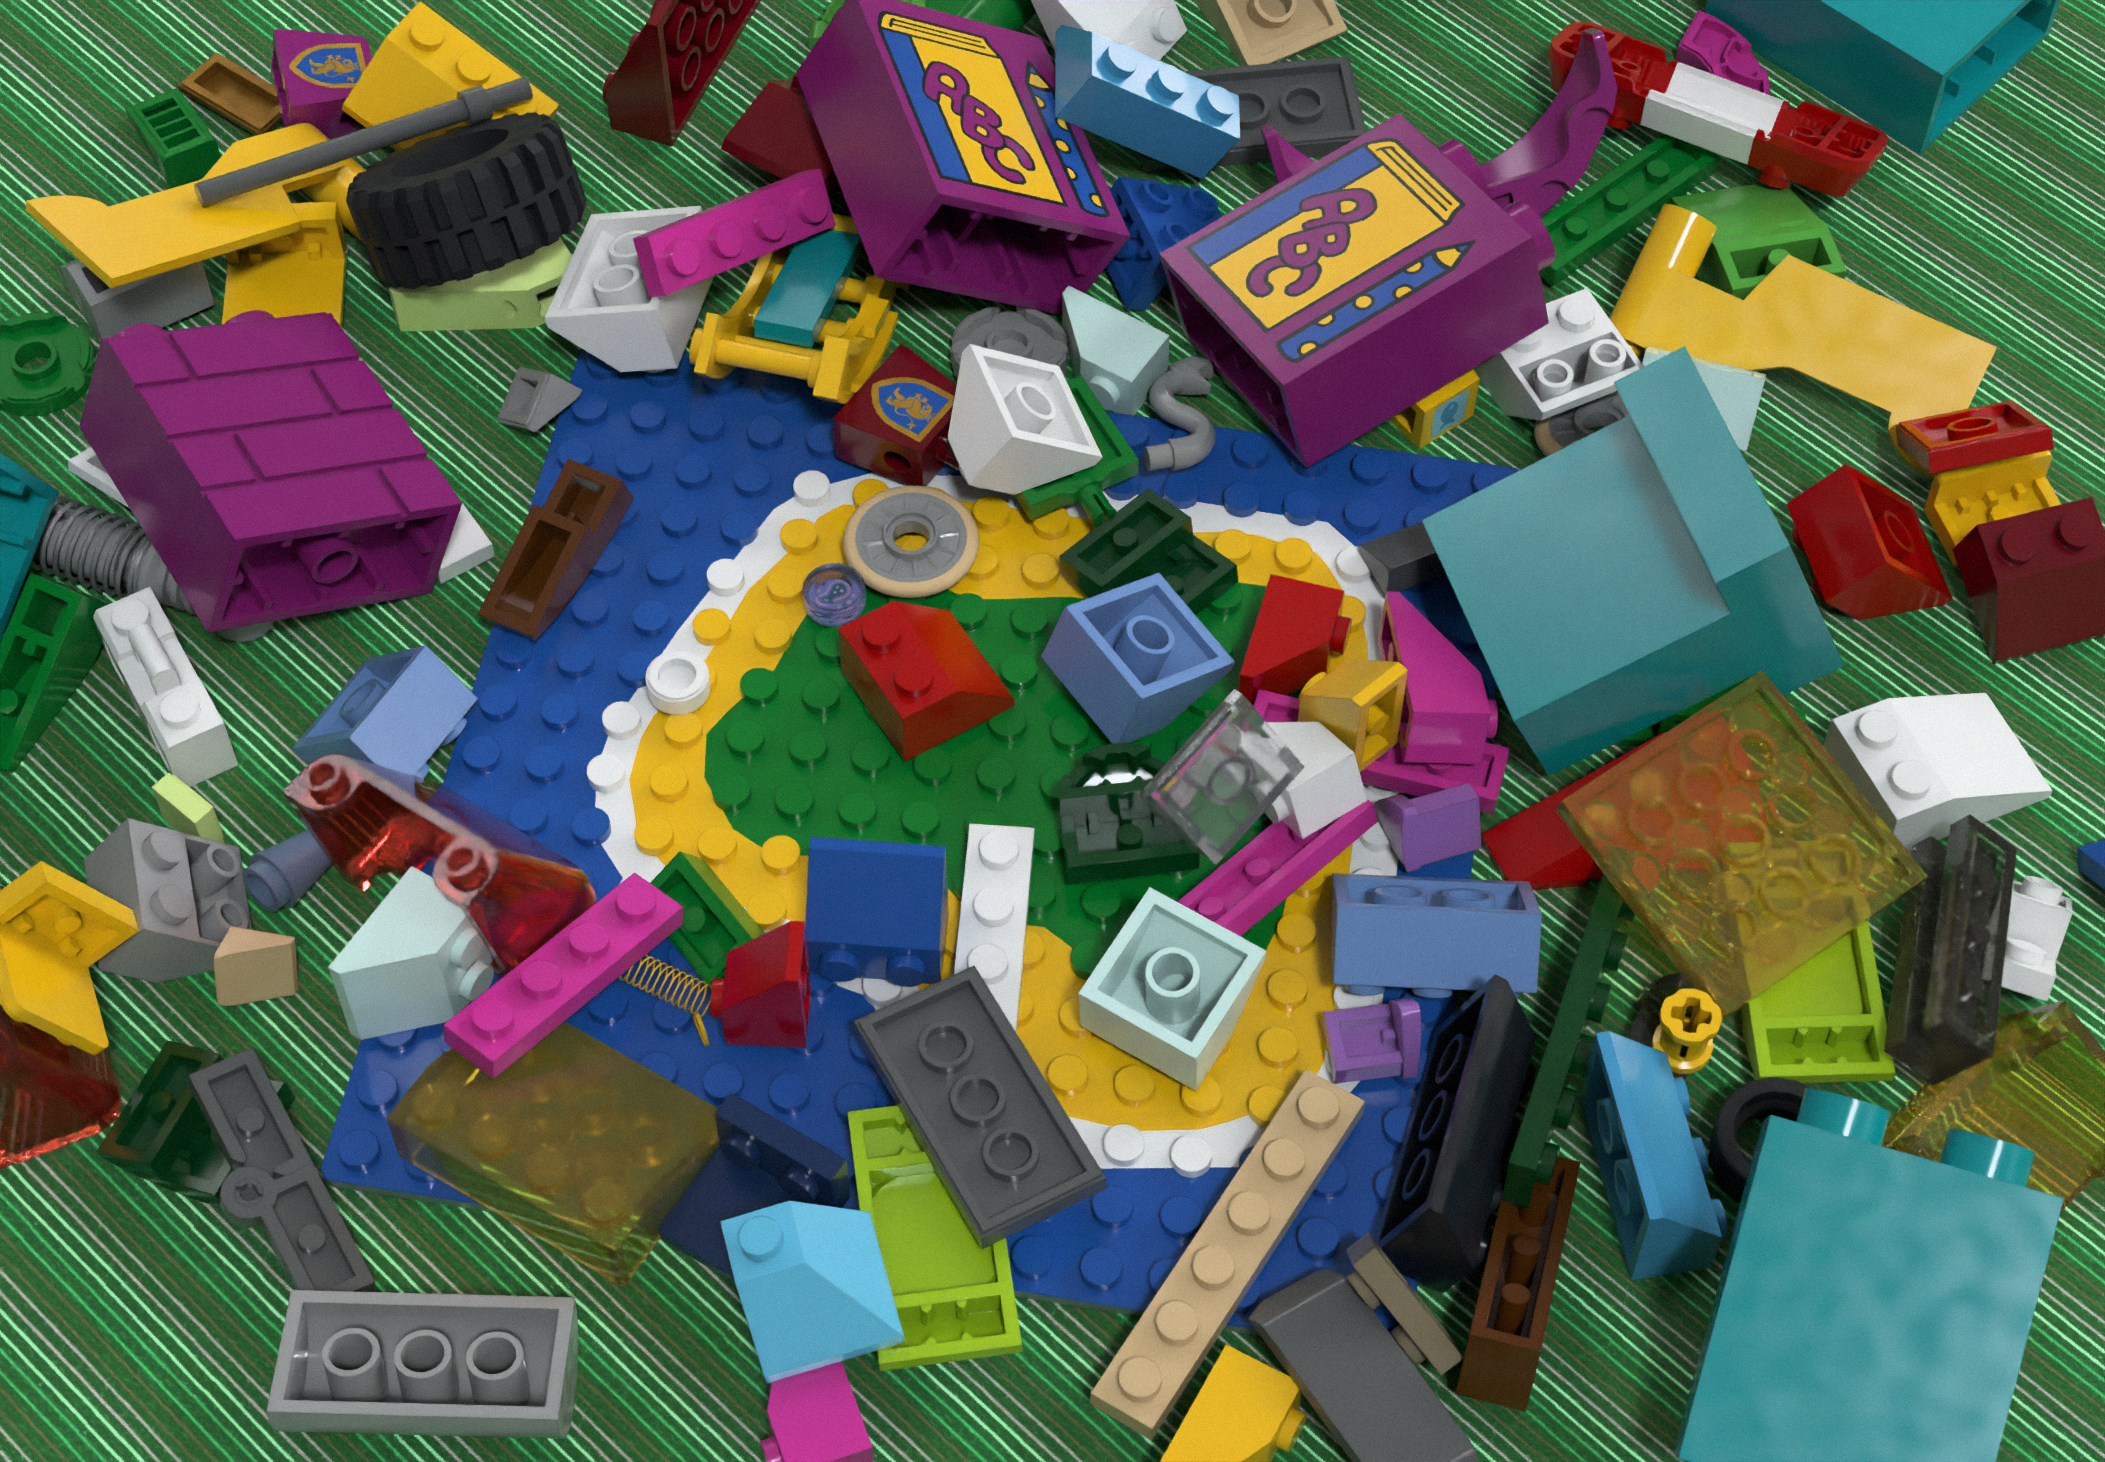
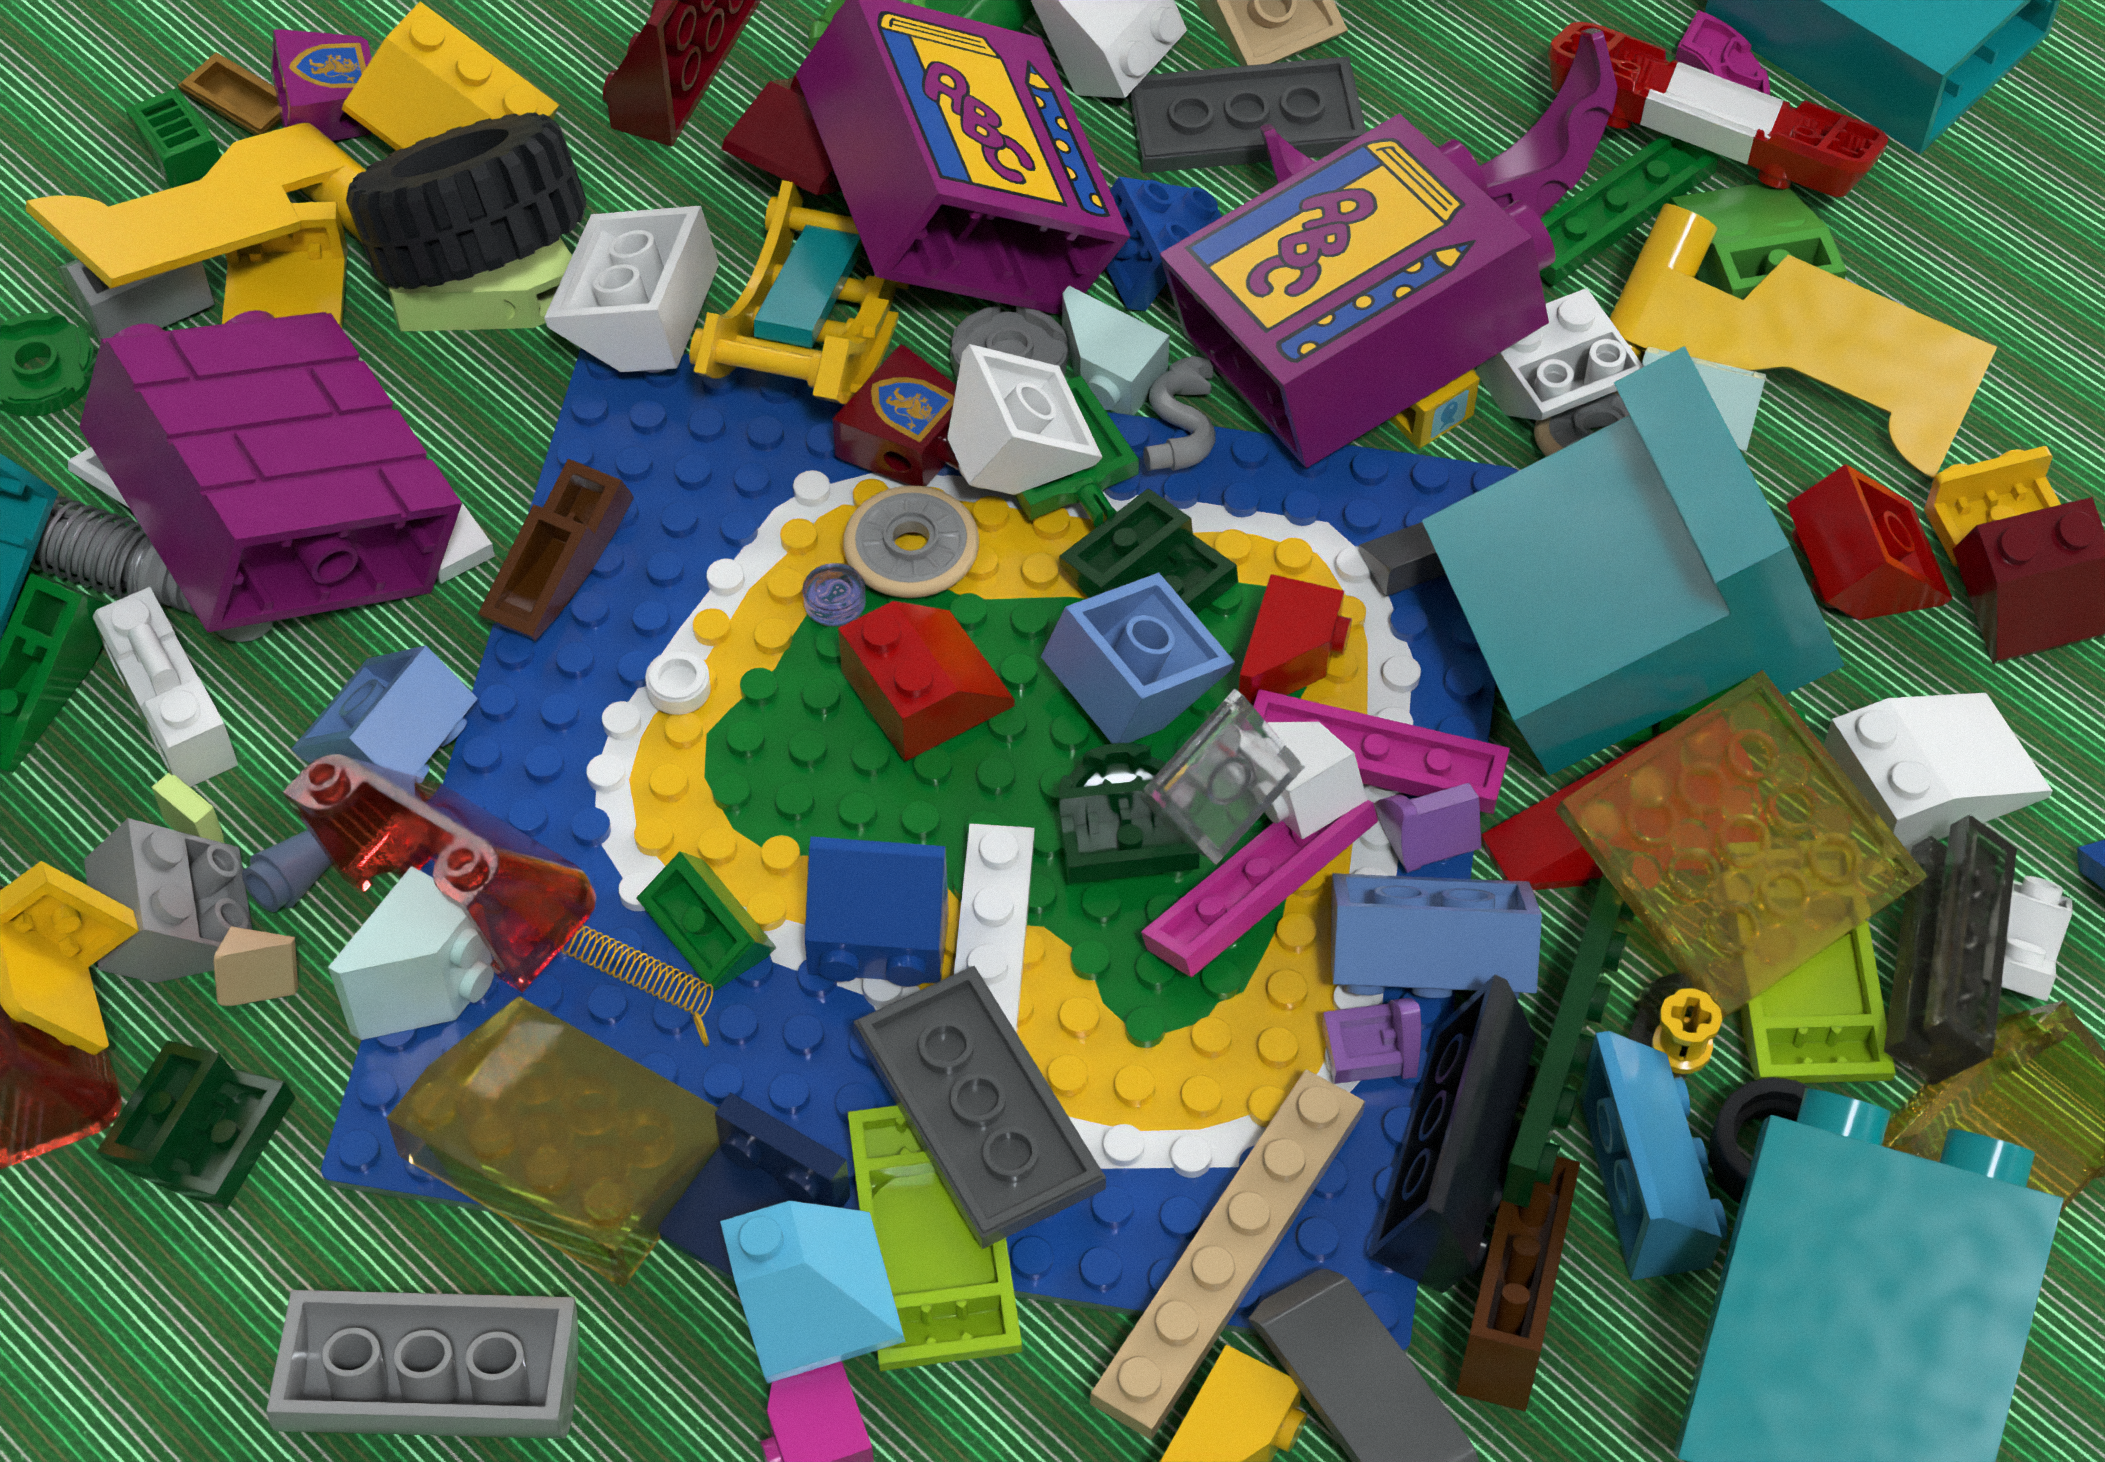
(275, 1178): dark grey hinge -> none
(470, 106): dark grey bar -> none
(535, 399): light grey slope -> none
(563, 975): dark pink plate -> none
(734, 232): dark pink plate -> none
(766, 990): red slope -> none
(1142, 102): dark azure slope -> none
(1171, 988): light aqua slope -> none
(1358, 705): yellow slope -> none
(1418, 1329): dark tan plate -> none
(1444, 696): dark pink slope -> none
(1973, 436): red plate -> none

